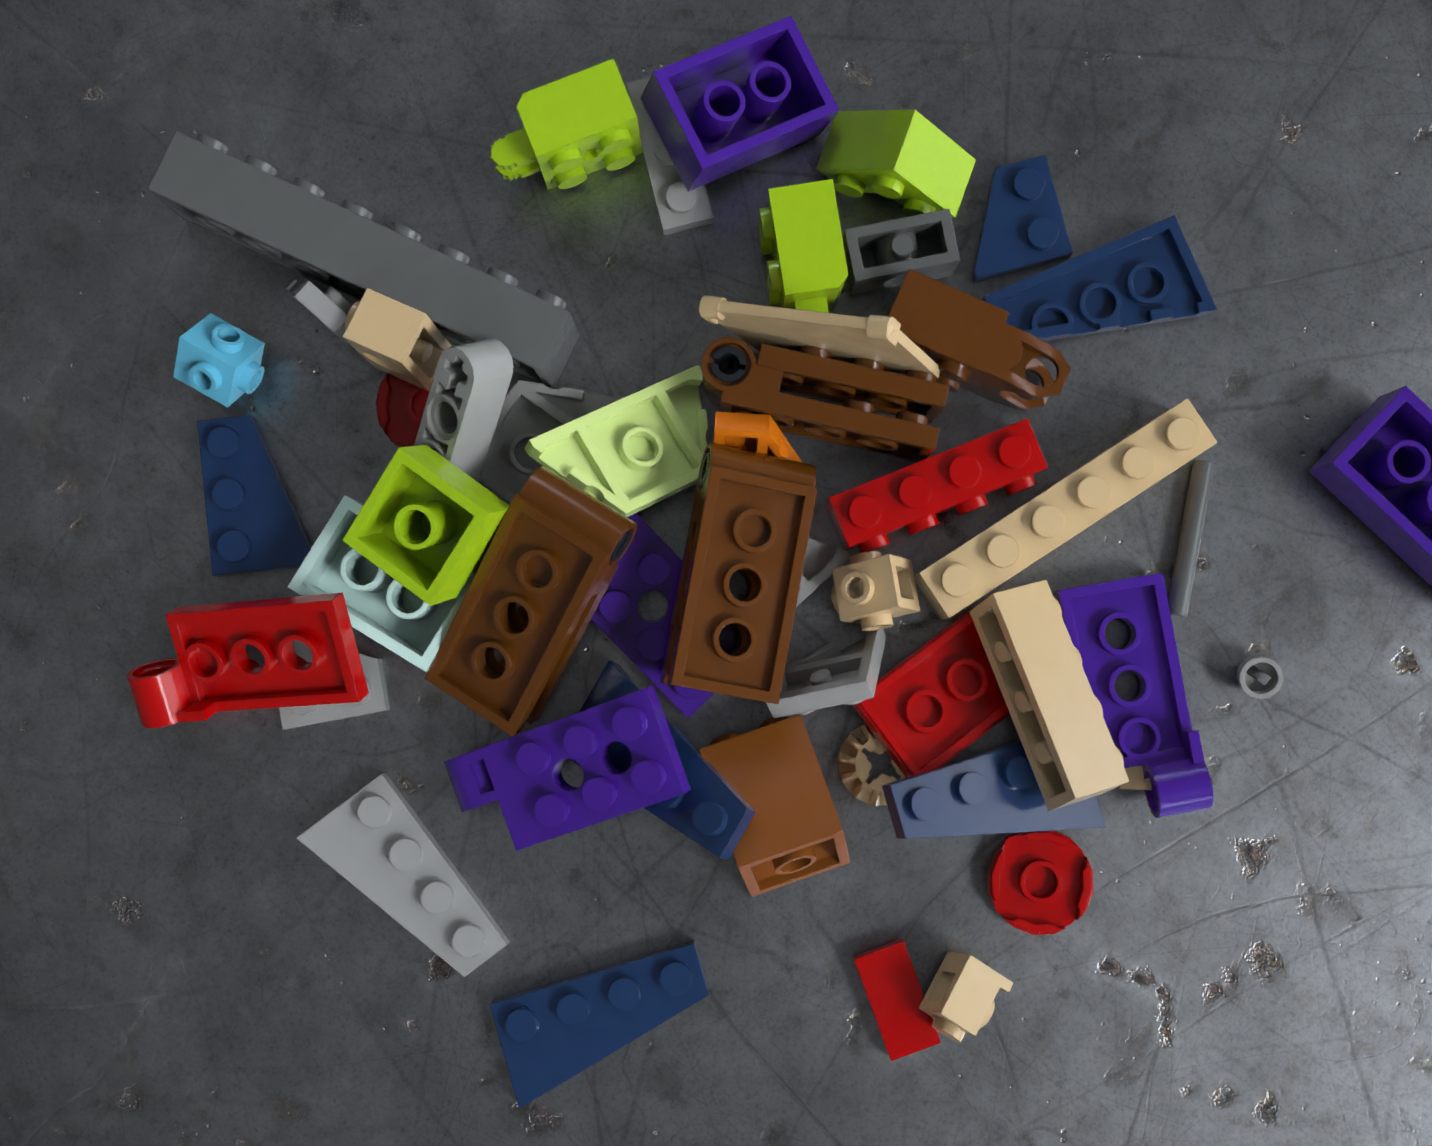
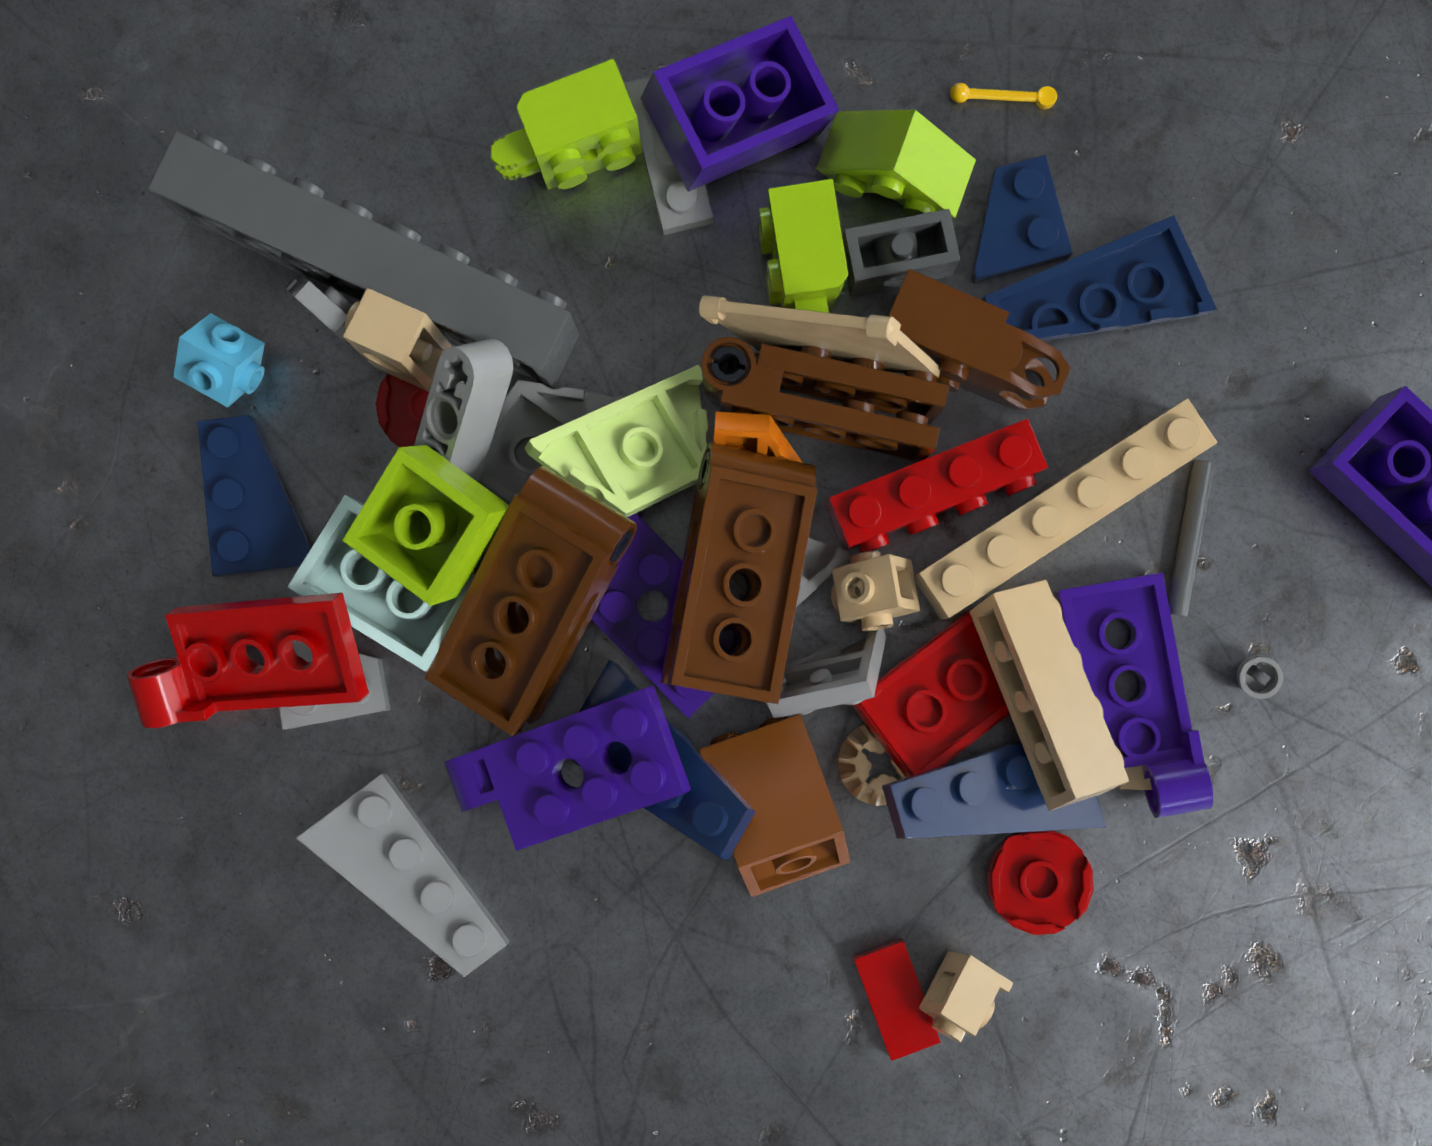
(586, 1017): dark blue wing -> none
(1043, 98): none -> yellow hinge

